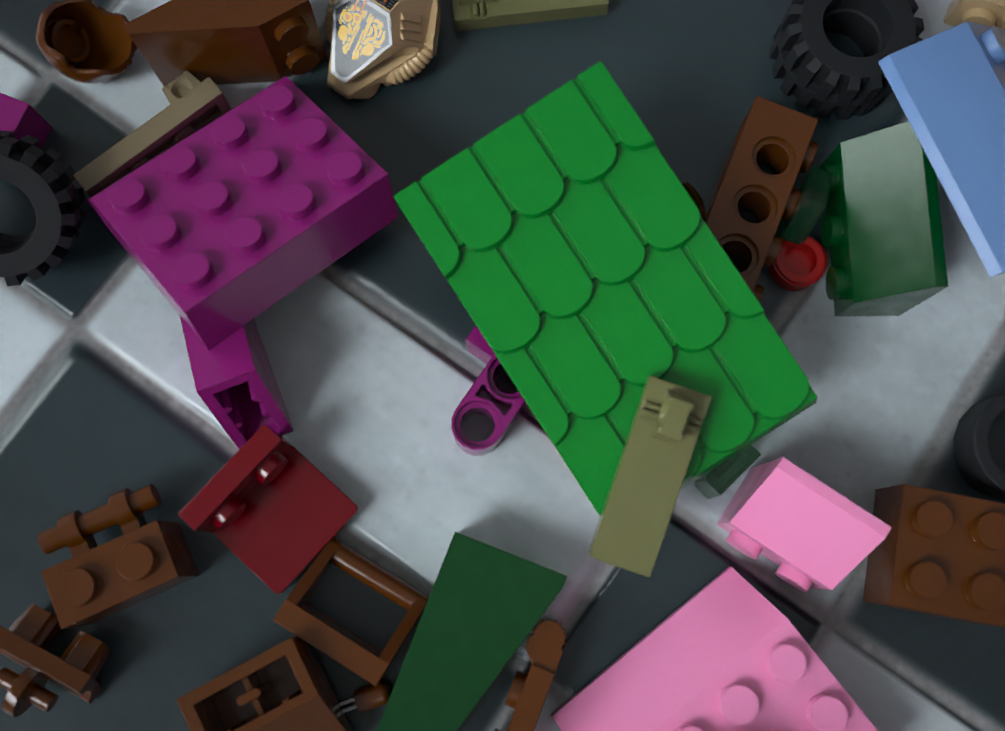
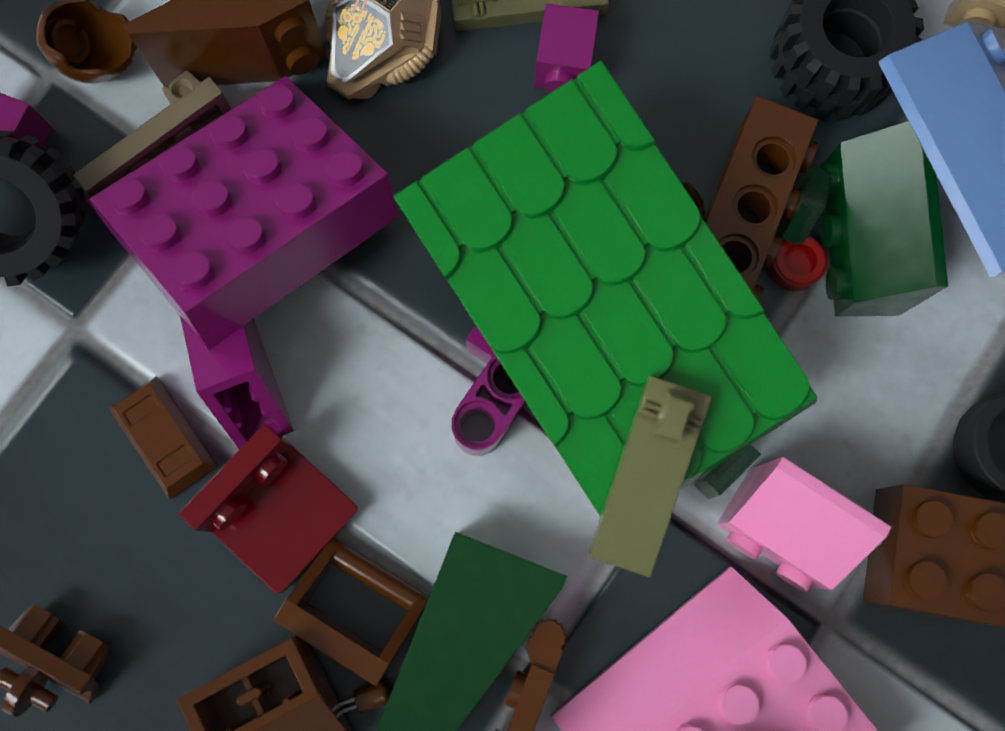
(119, 572): reddish brown brick -> none
(163, 437): none -> reddish brown tile
(564, 45): none -> magenta brick

